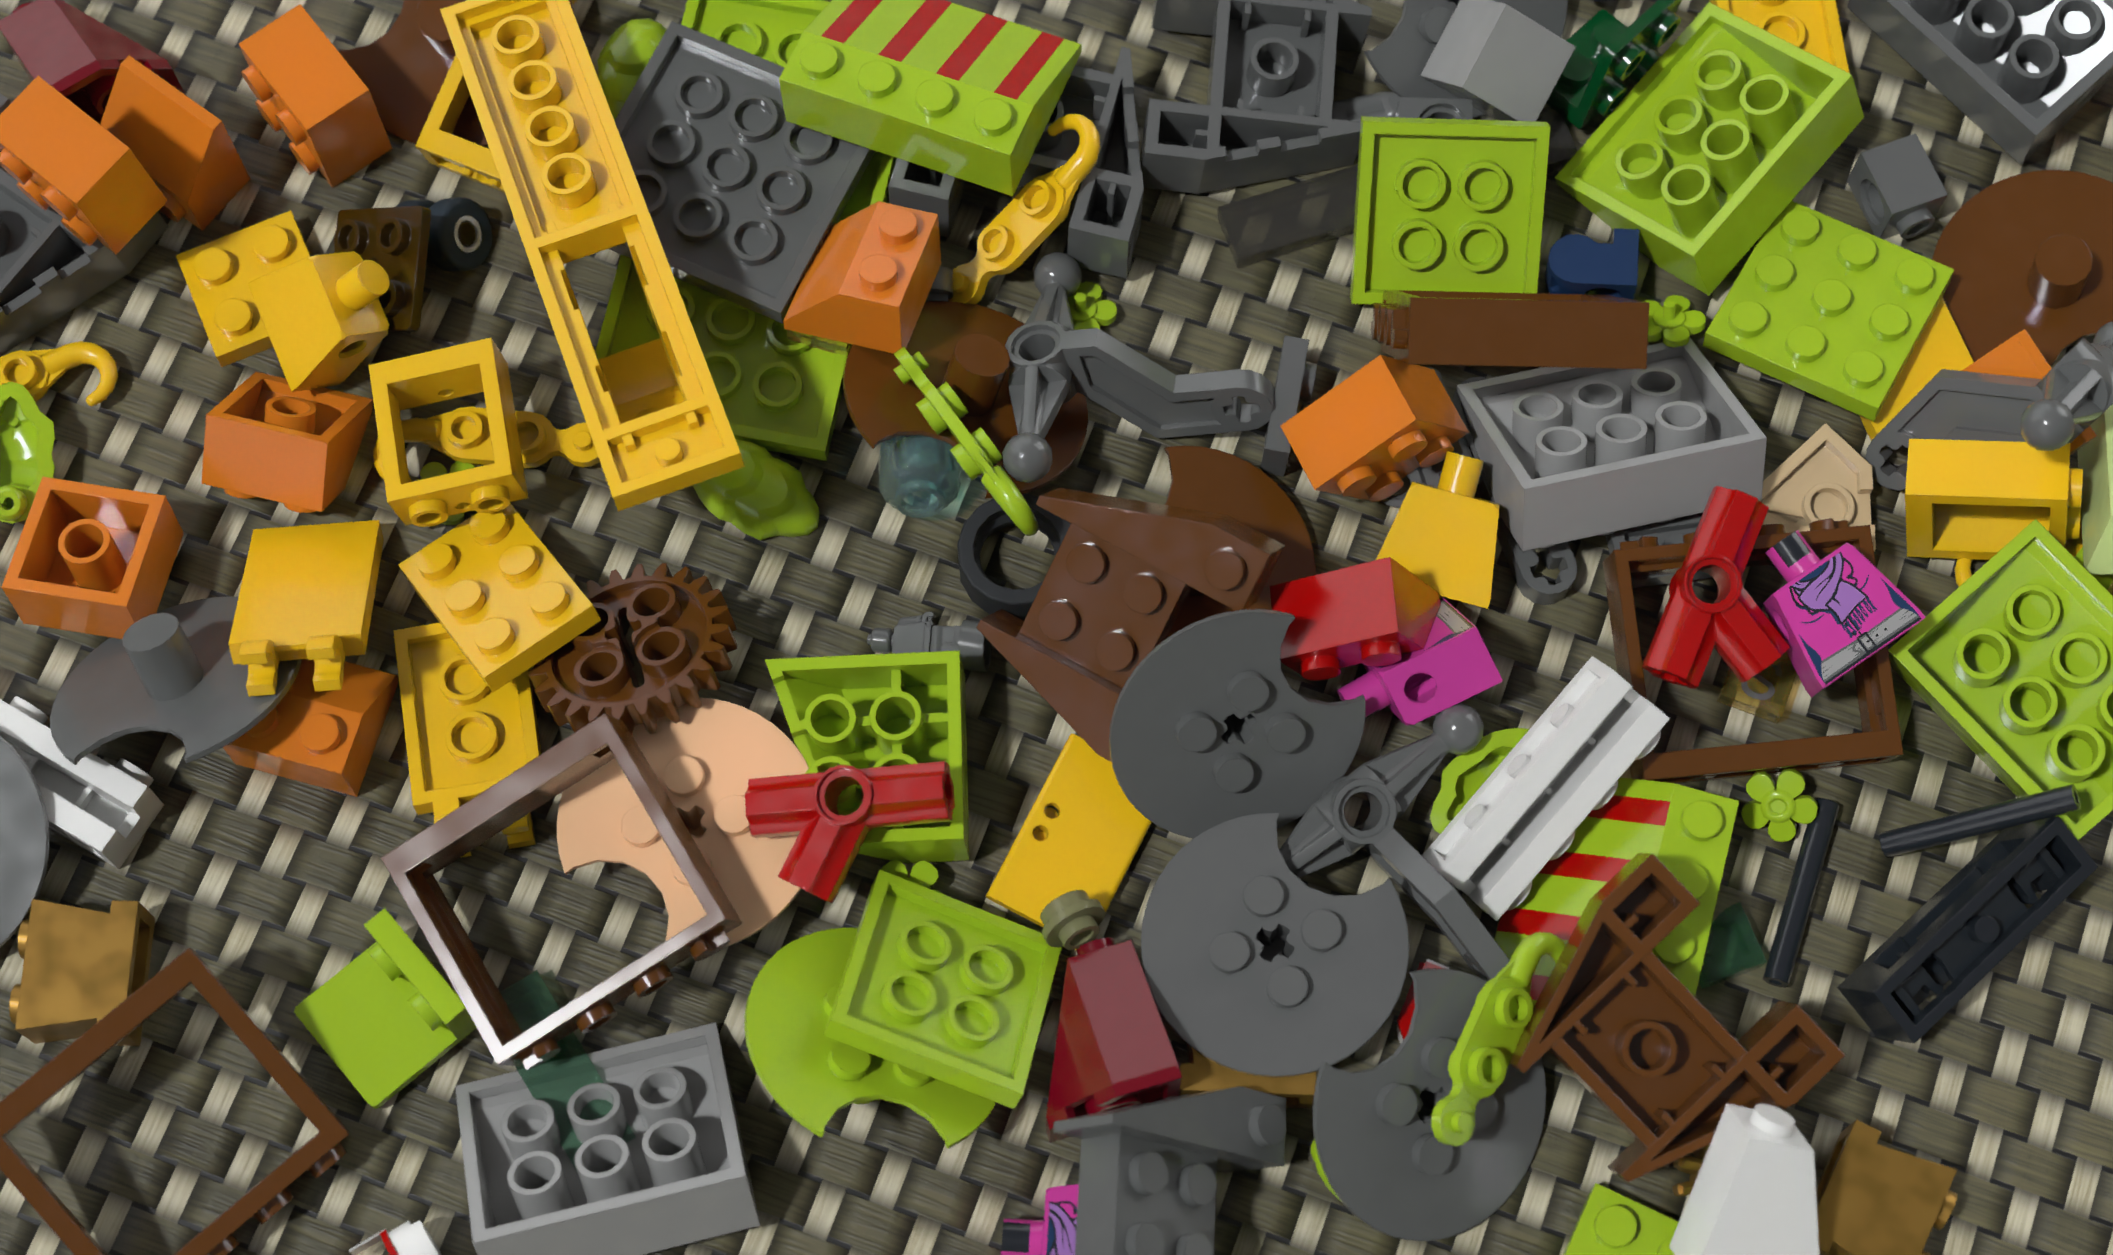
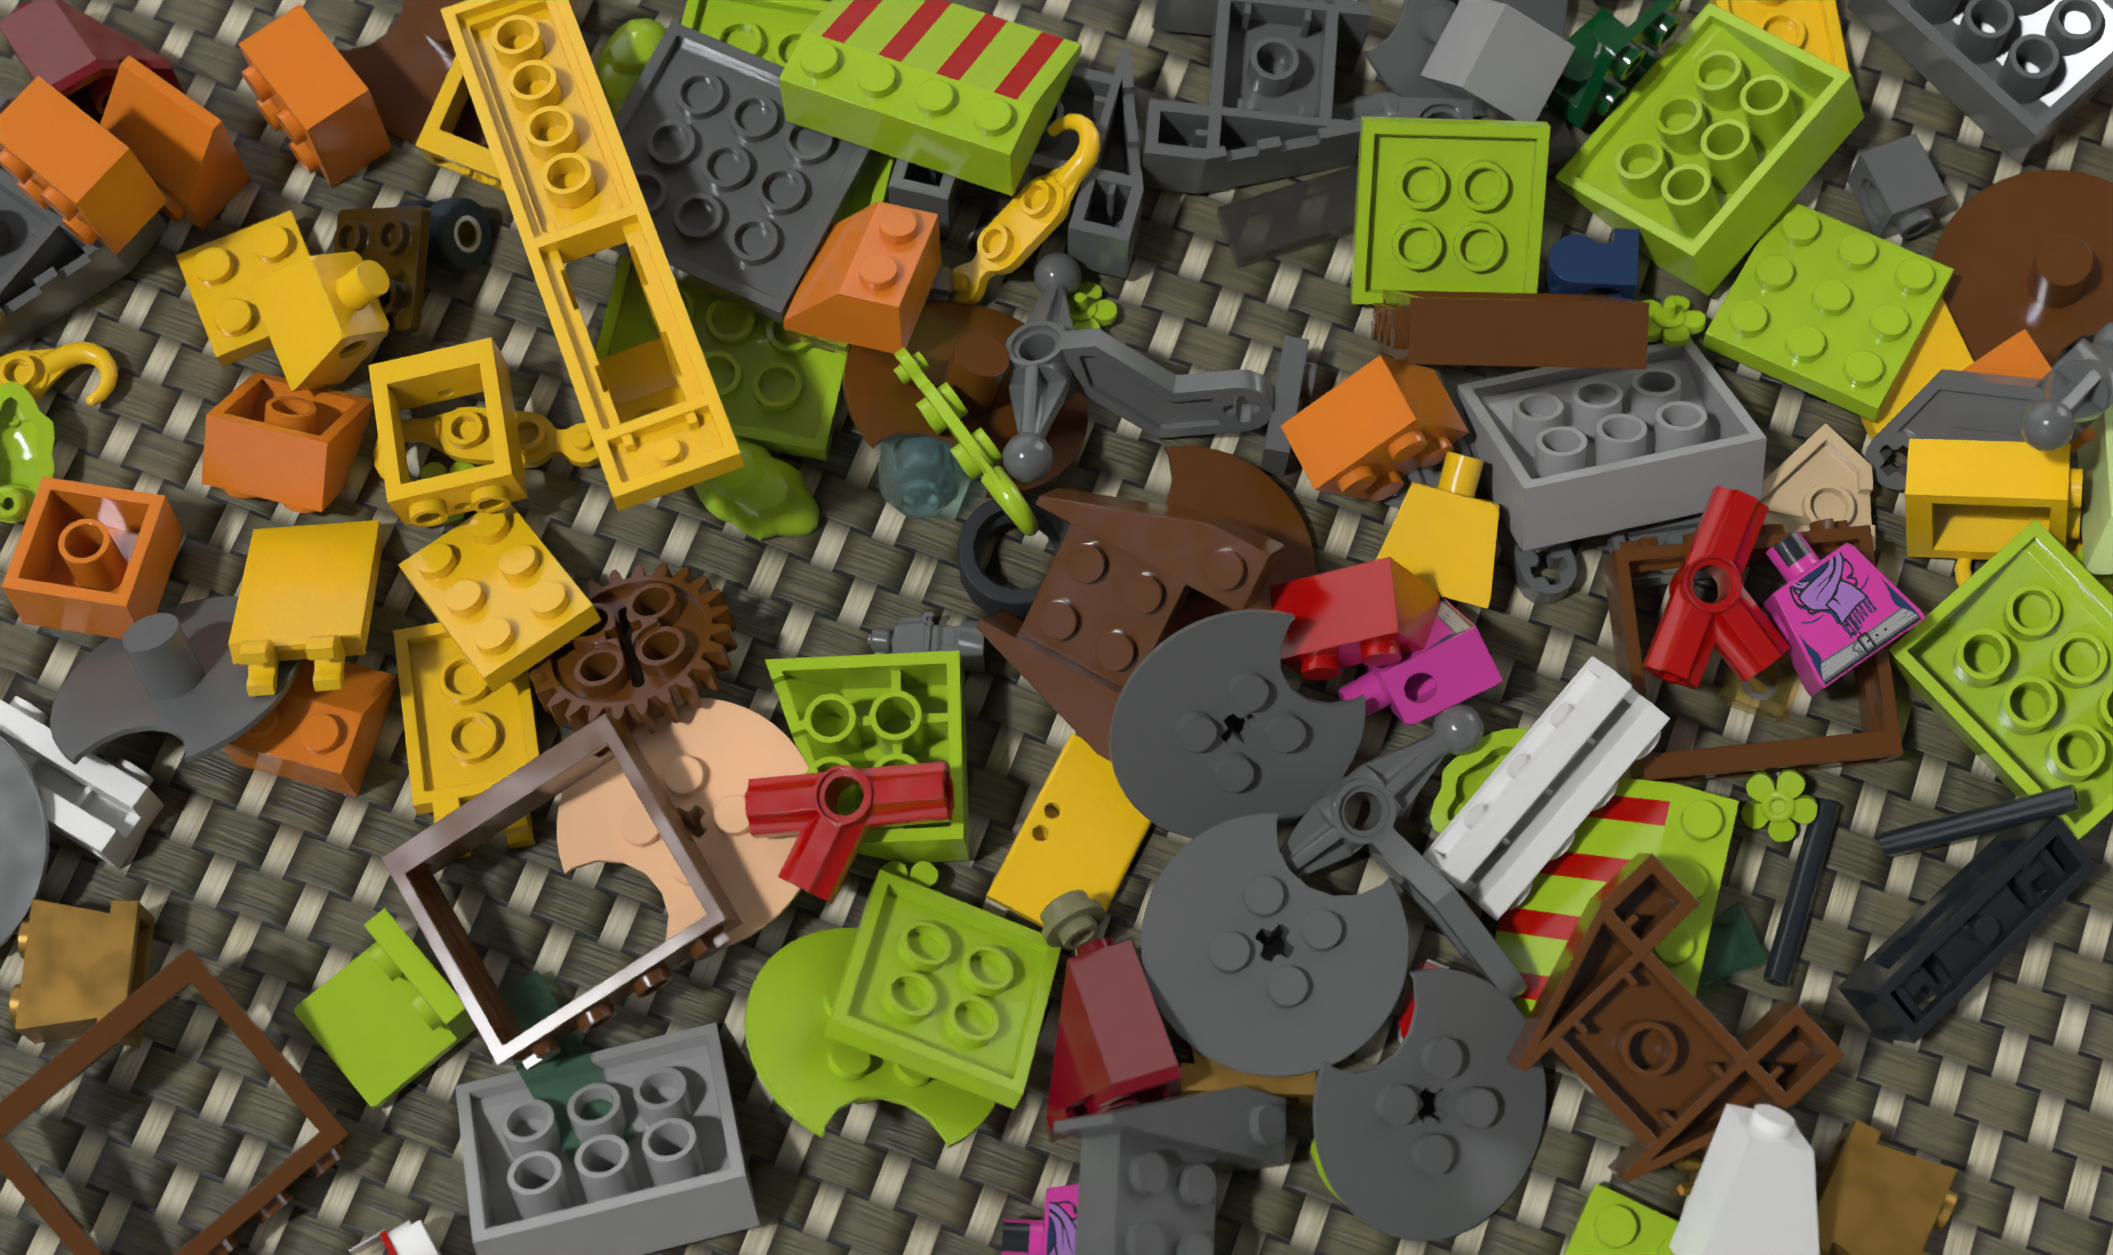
(1490, 1038): lime piece -> none

